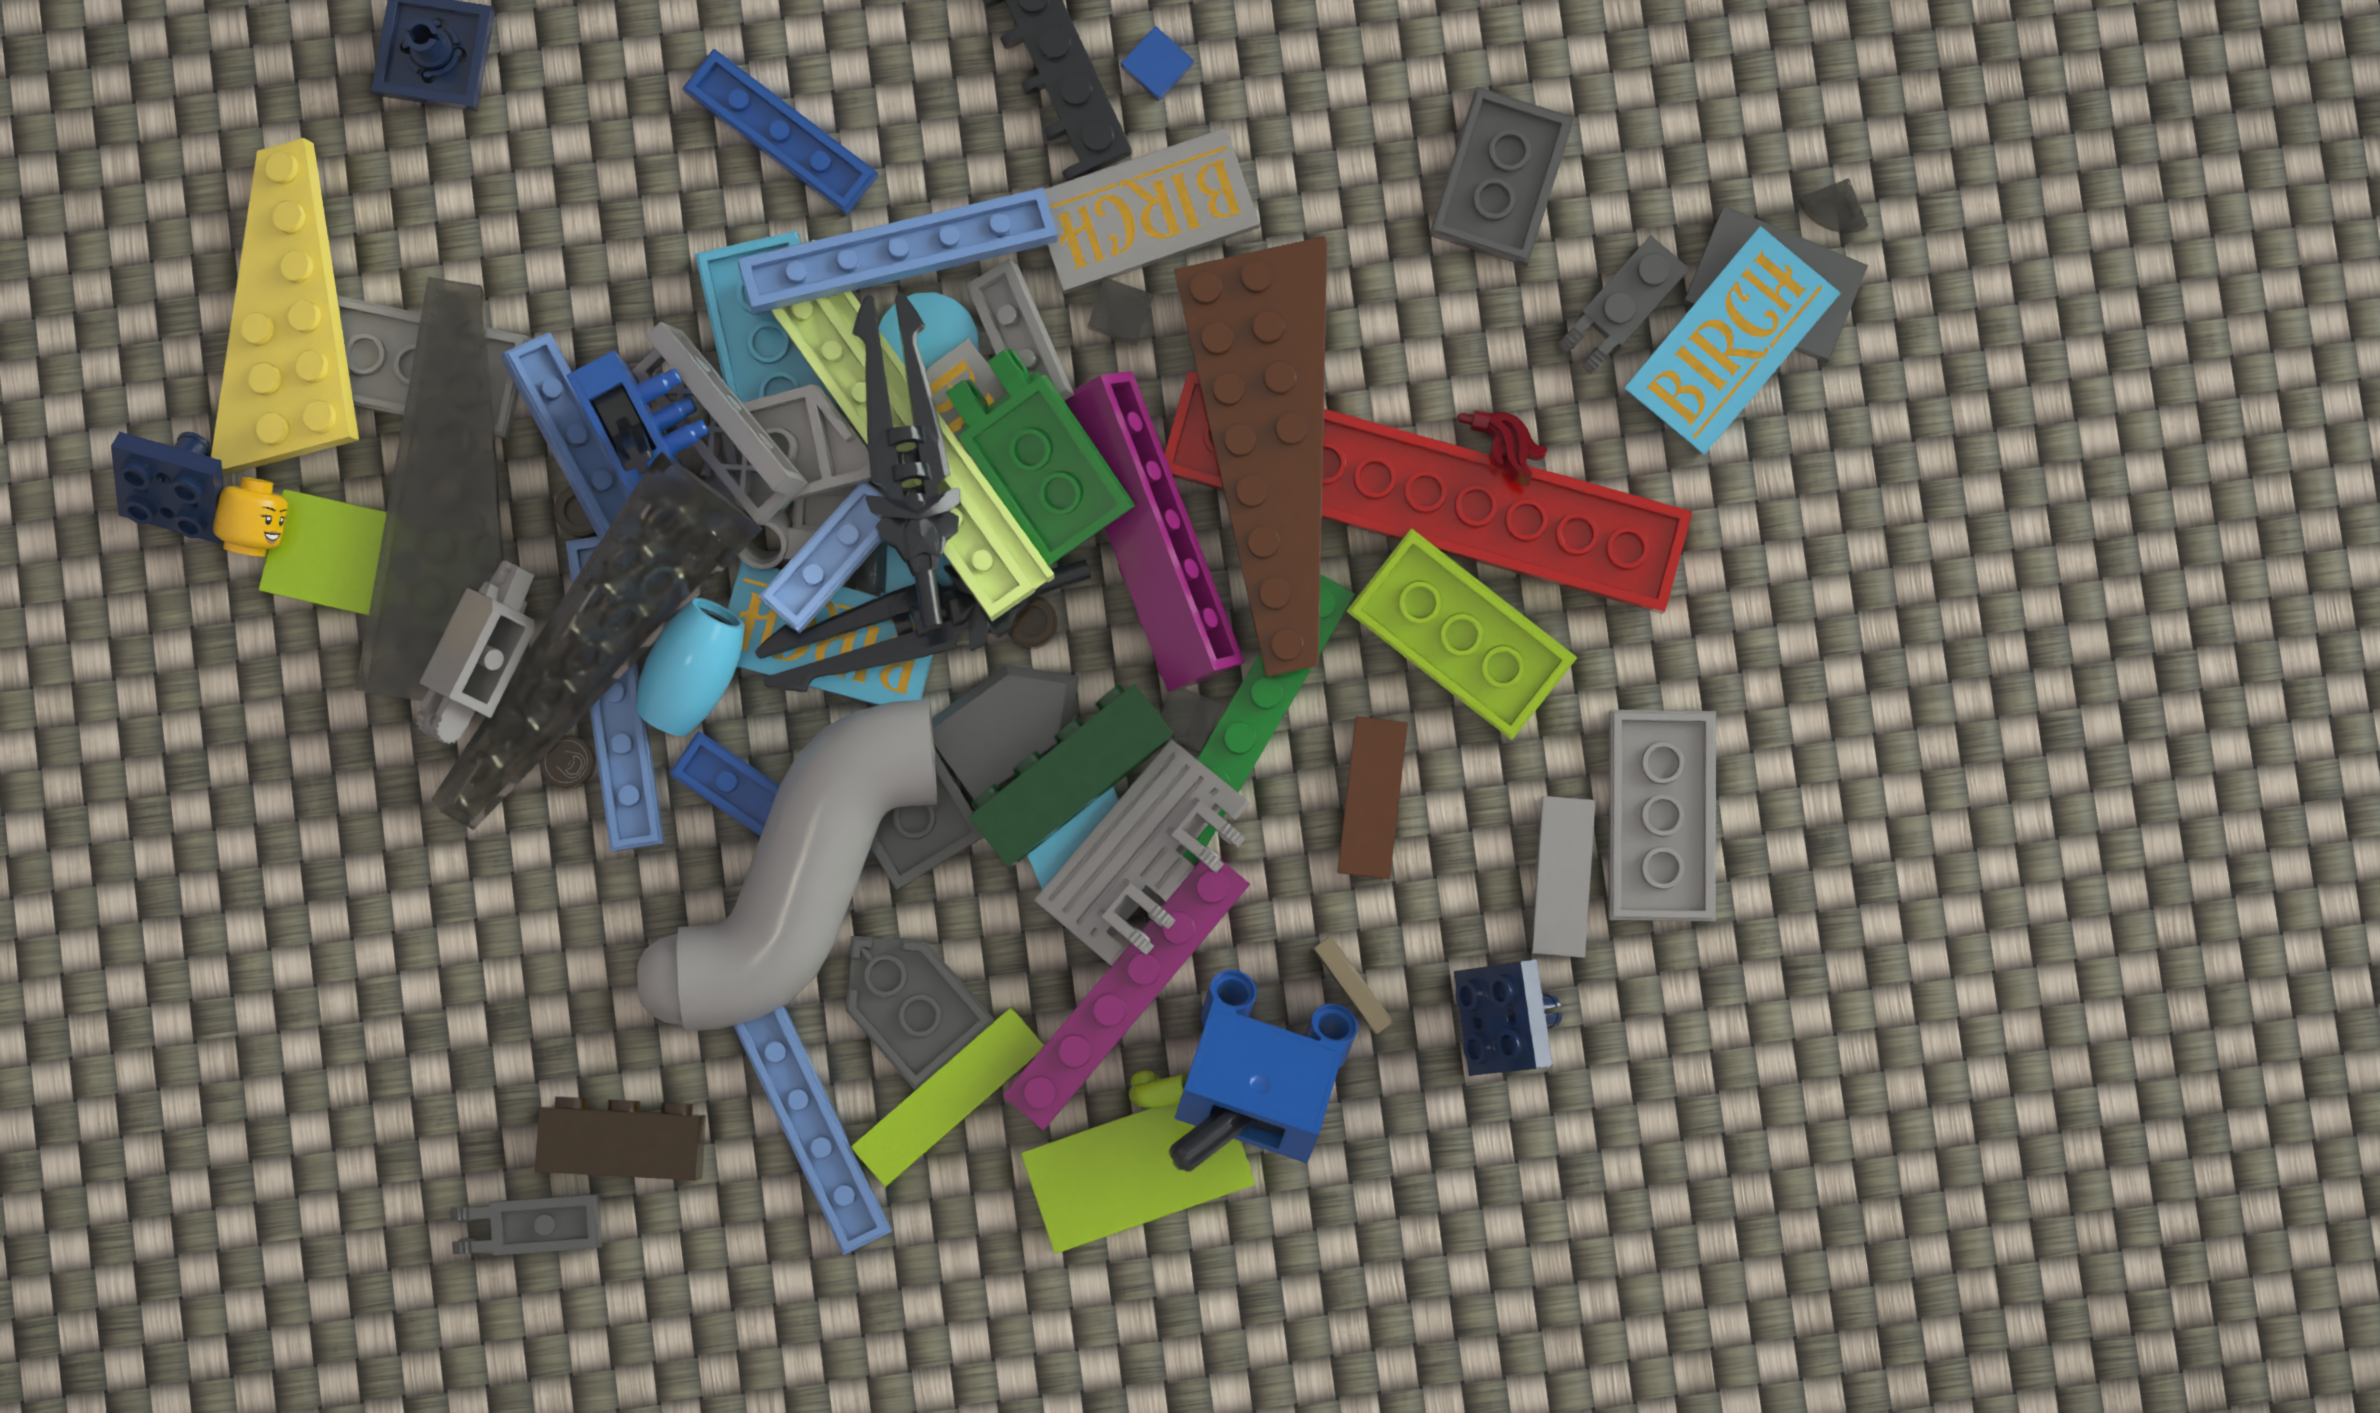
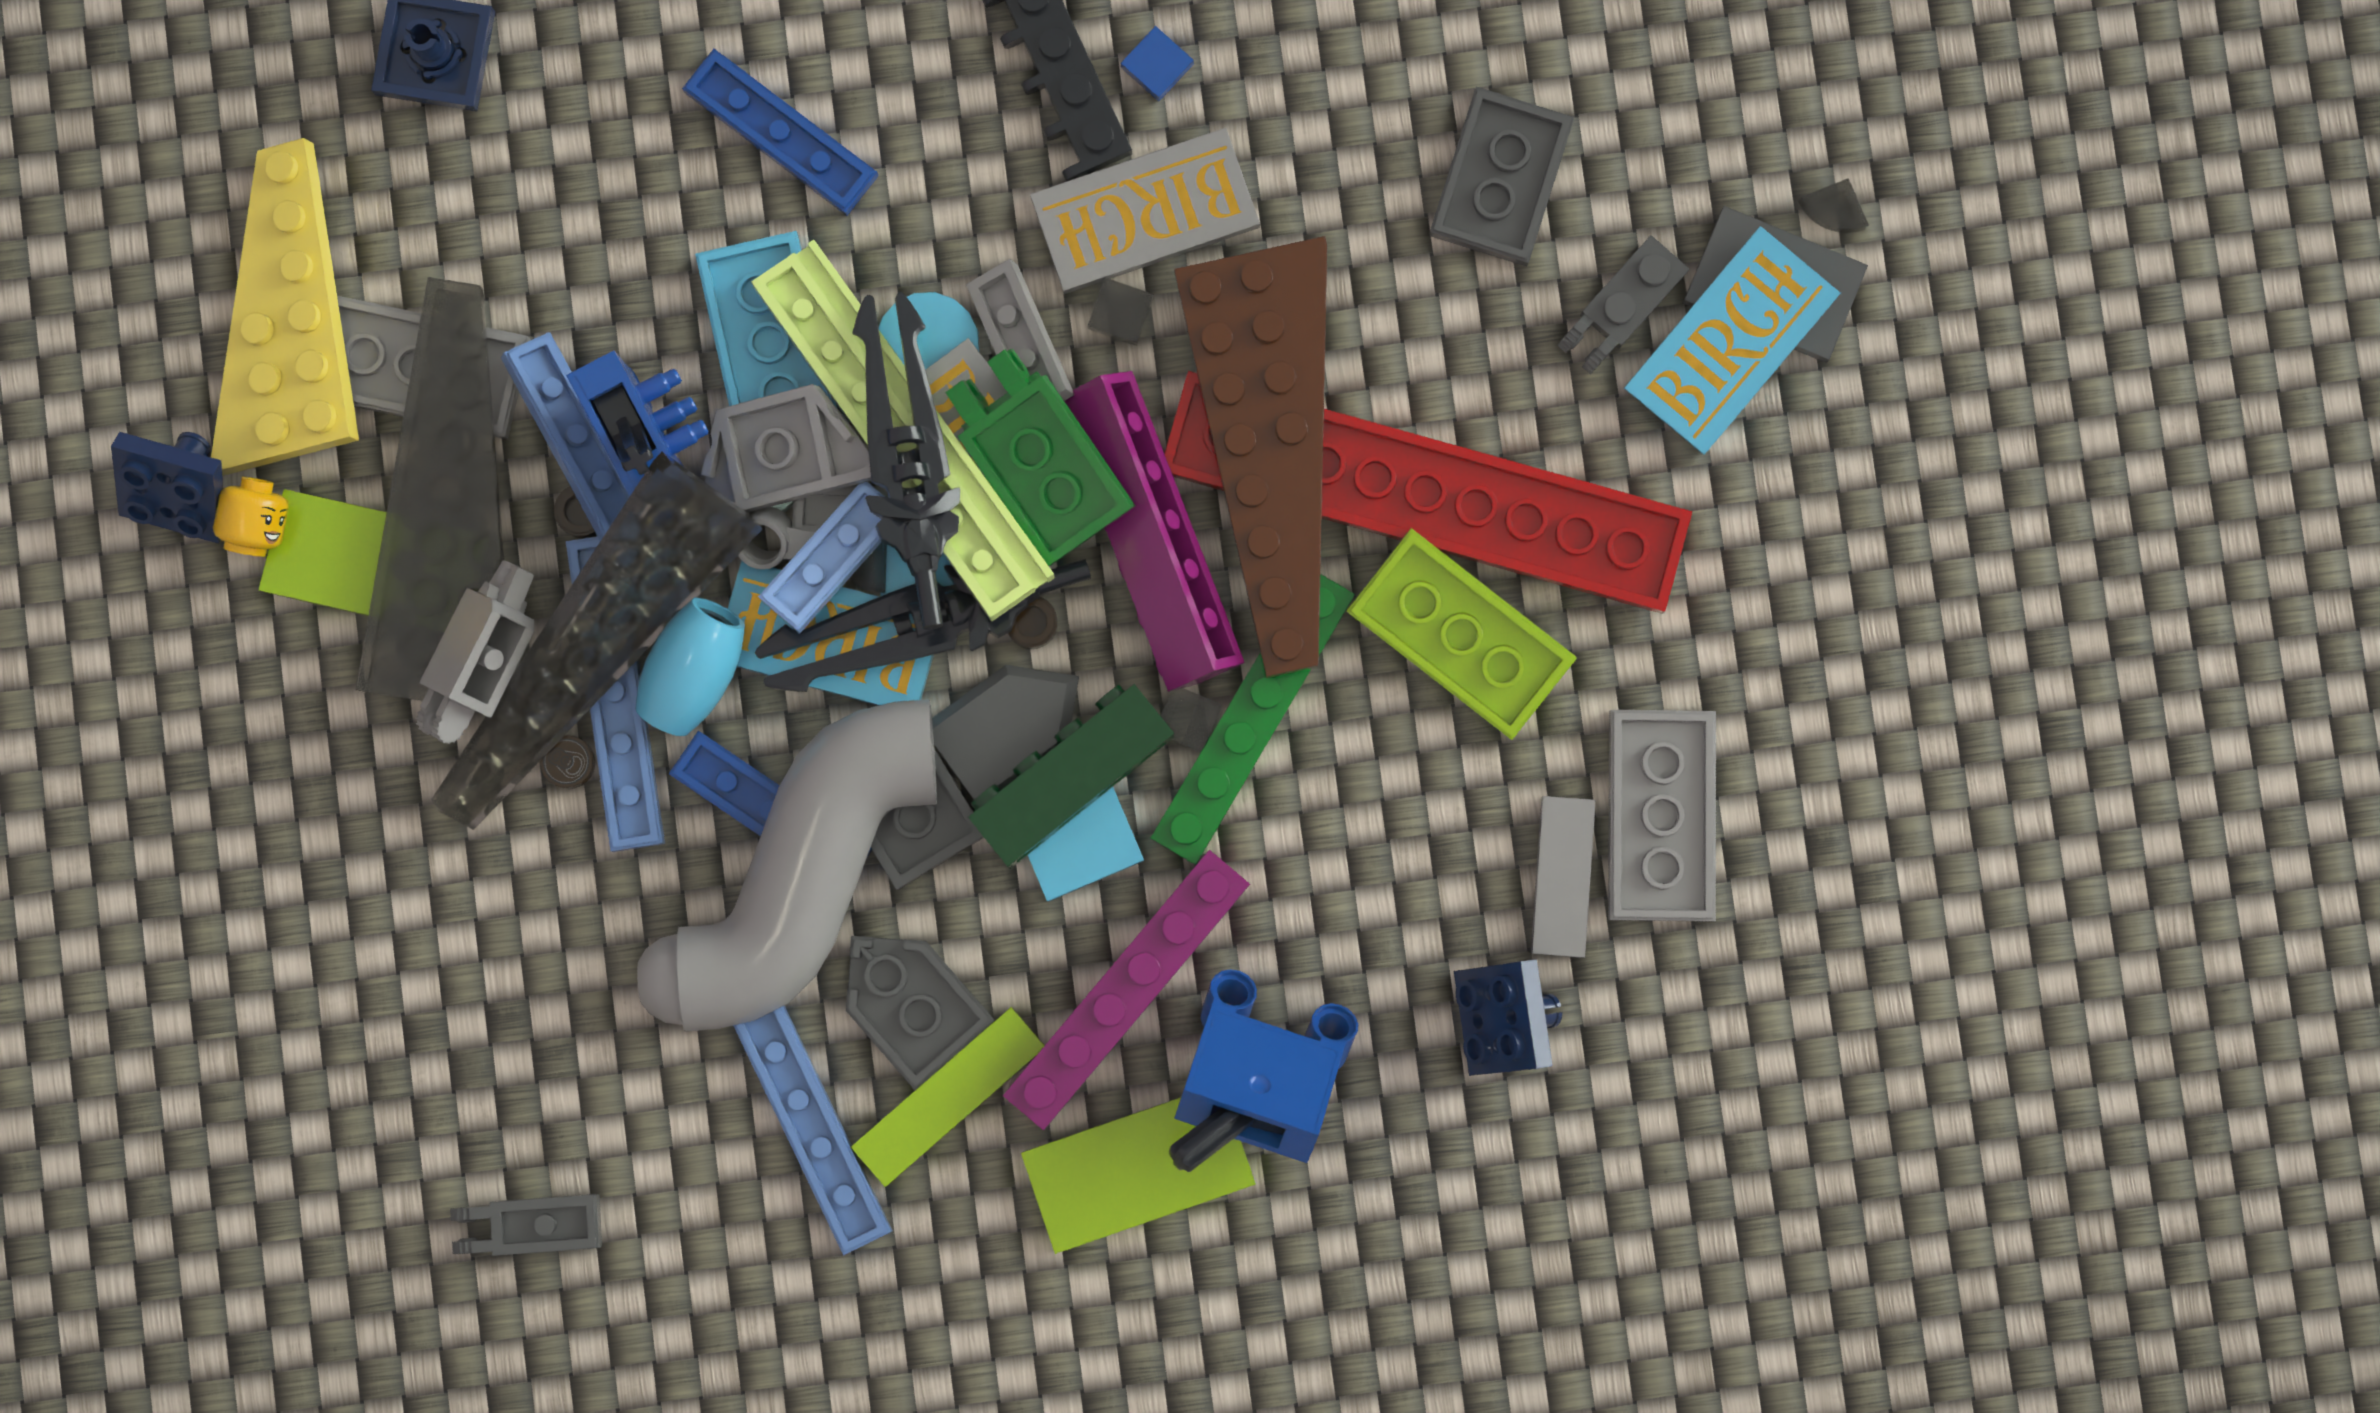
(620, 1140): dark brown brick -> none
(727, 417): light grey fence -> none
(897, 250): medium blue plate -> none
(1141, 851): light grey hinge -> none
(1152, 1092): lime arm -> none
(1353, 985): dark tan tile -> none
(1372, 797): reddish brown tile -> none
(1511, 442): dark red piece -> none

